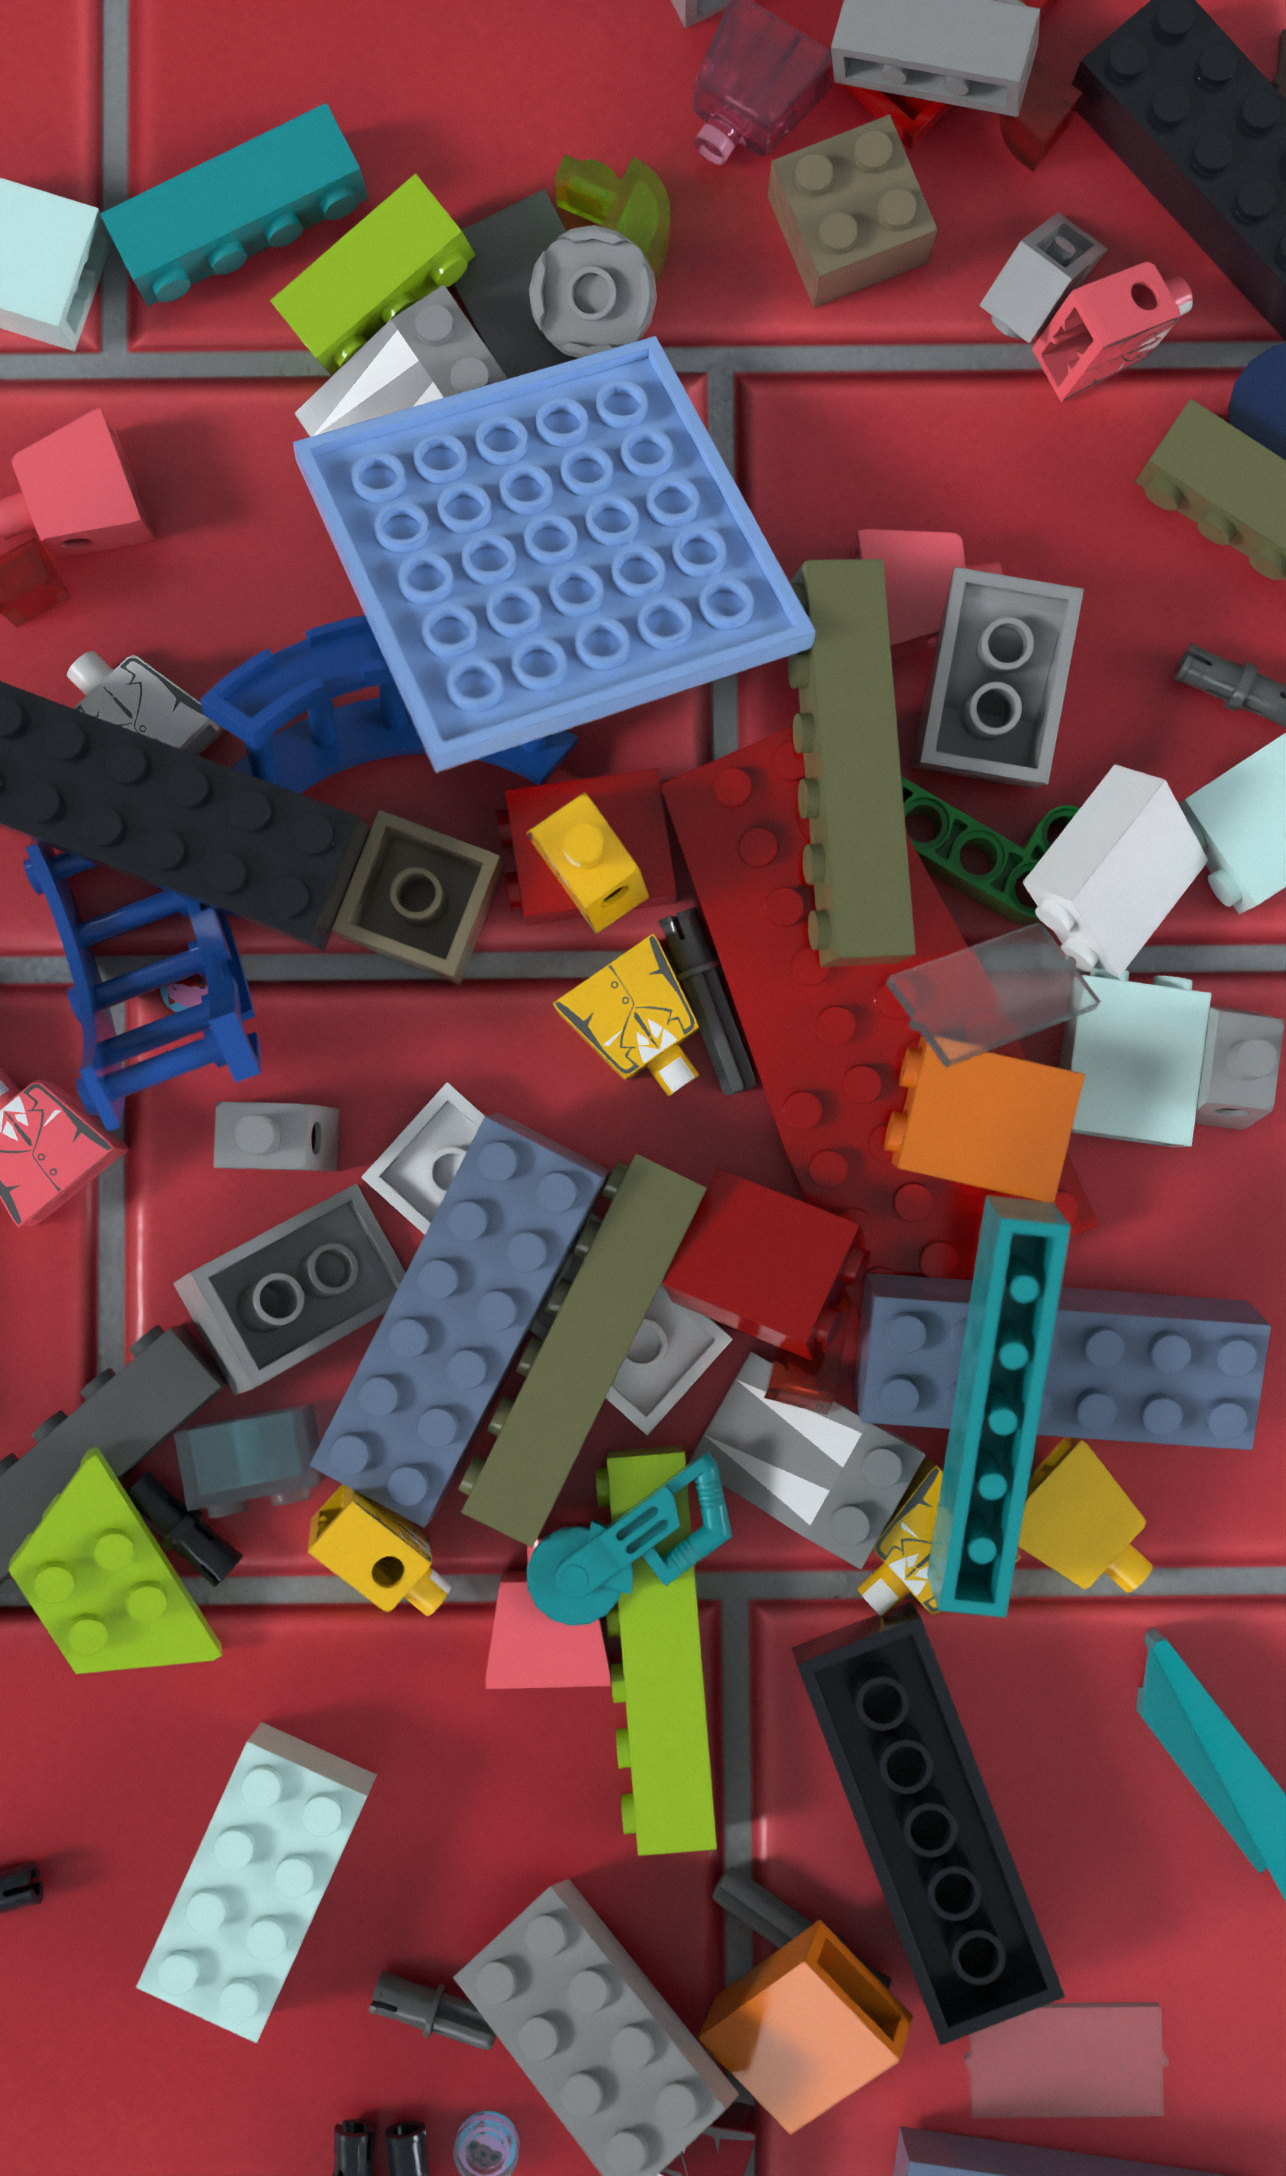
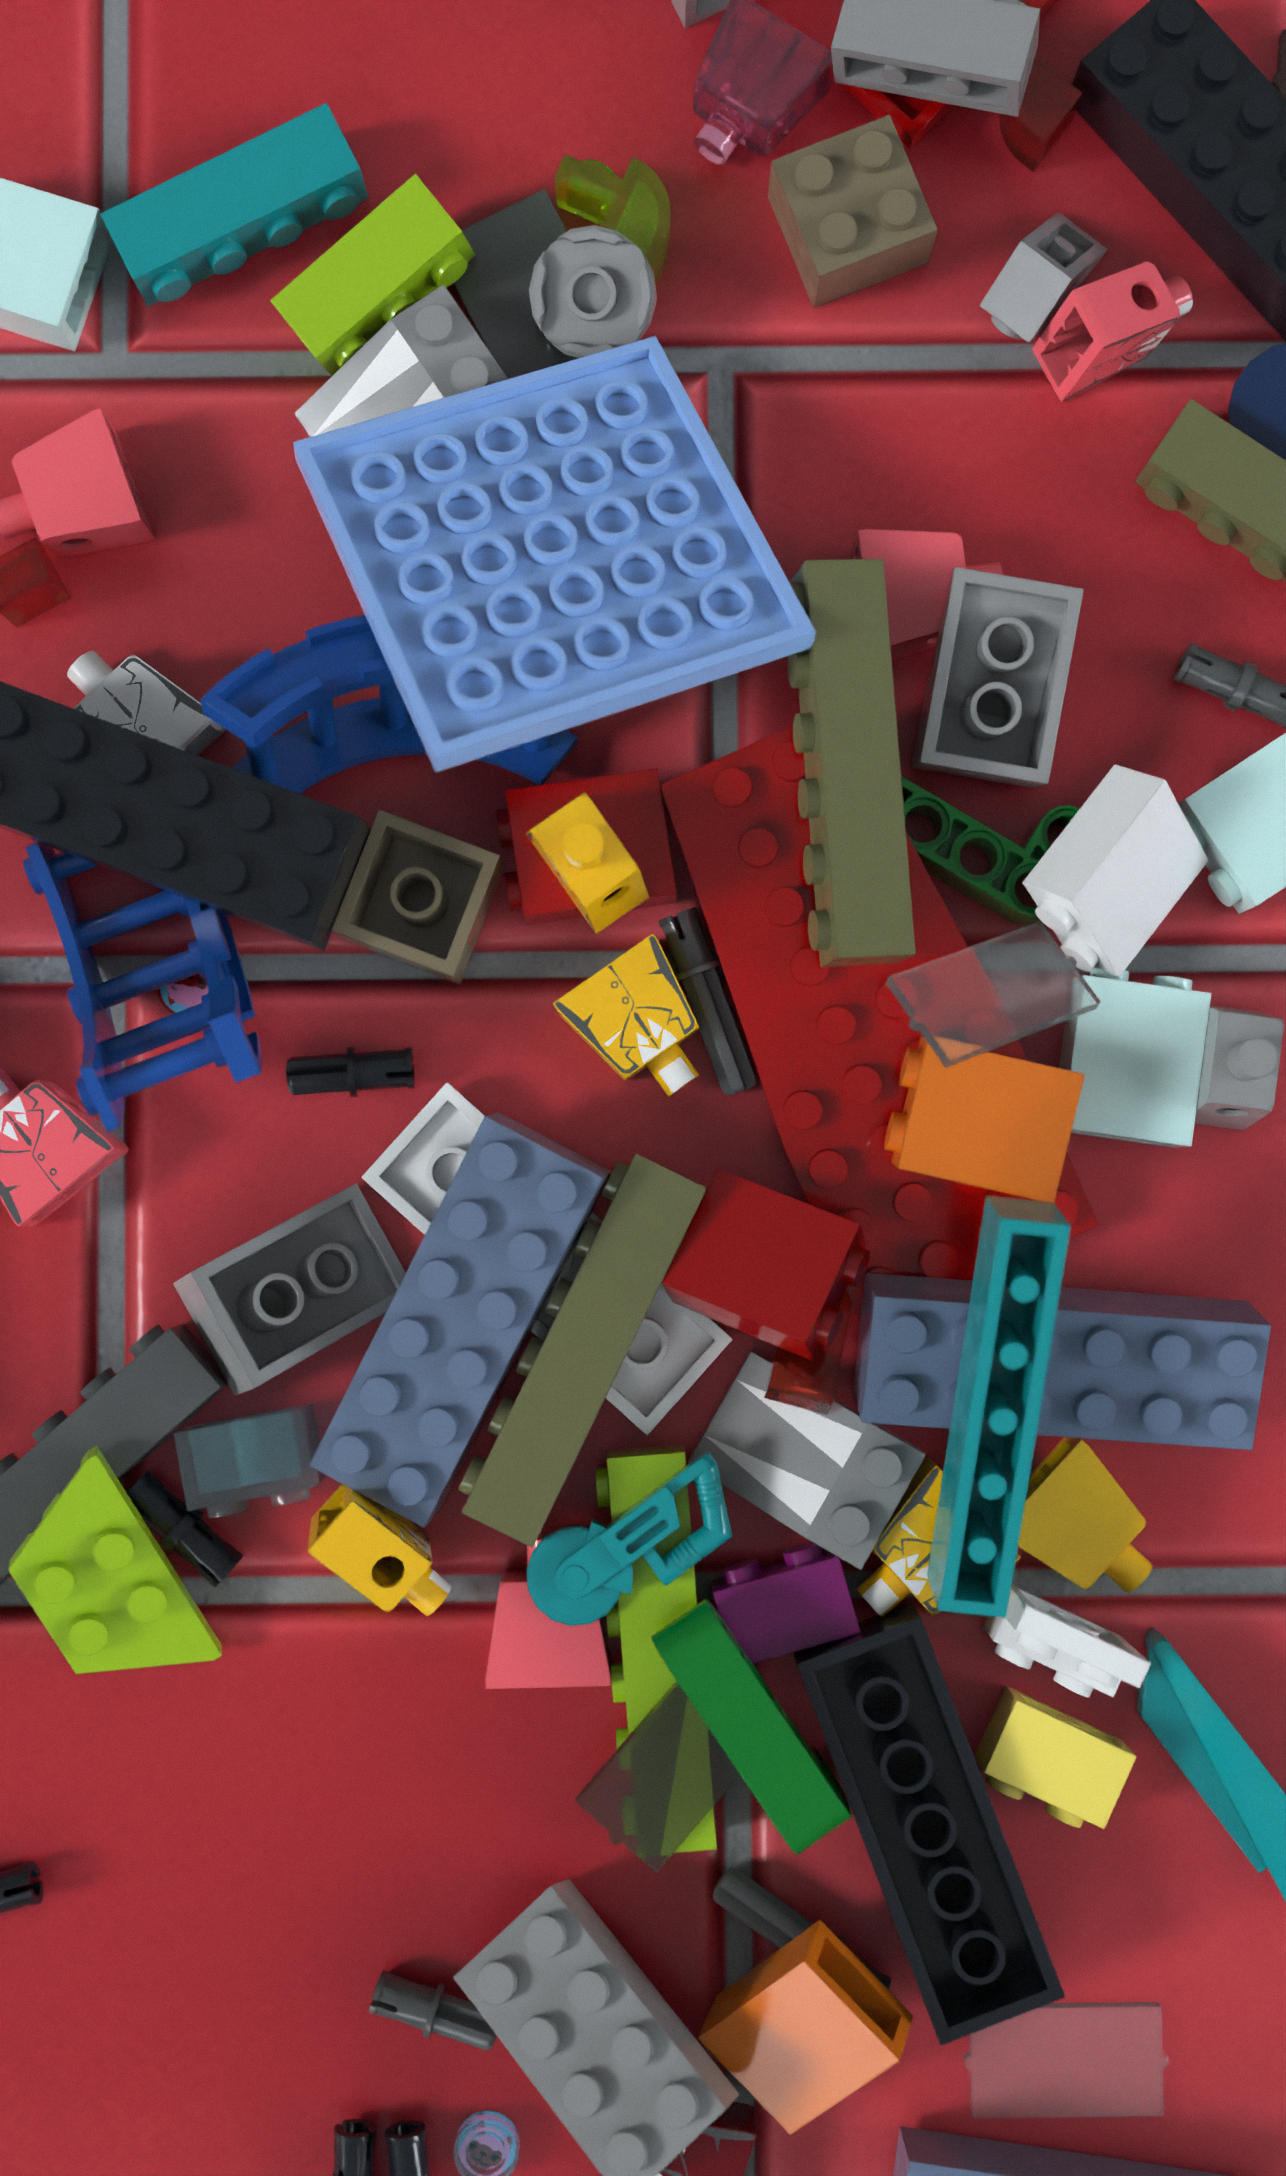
(256, 1881): light aqua brick -> none
(276, 1136): light grey torso -> none
(350, 1071): none -> black axle
(660, 1781): none -> clear smoke piece
(752, 1727): none -> green beam
(786, 1602): none -> magenta brick
(1053, 1759): none -> light yellow brick
(1074, 1647): none -> white plate

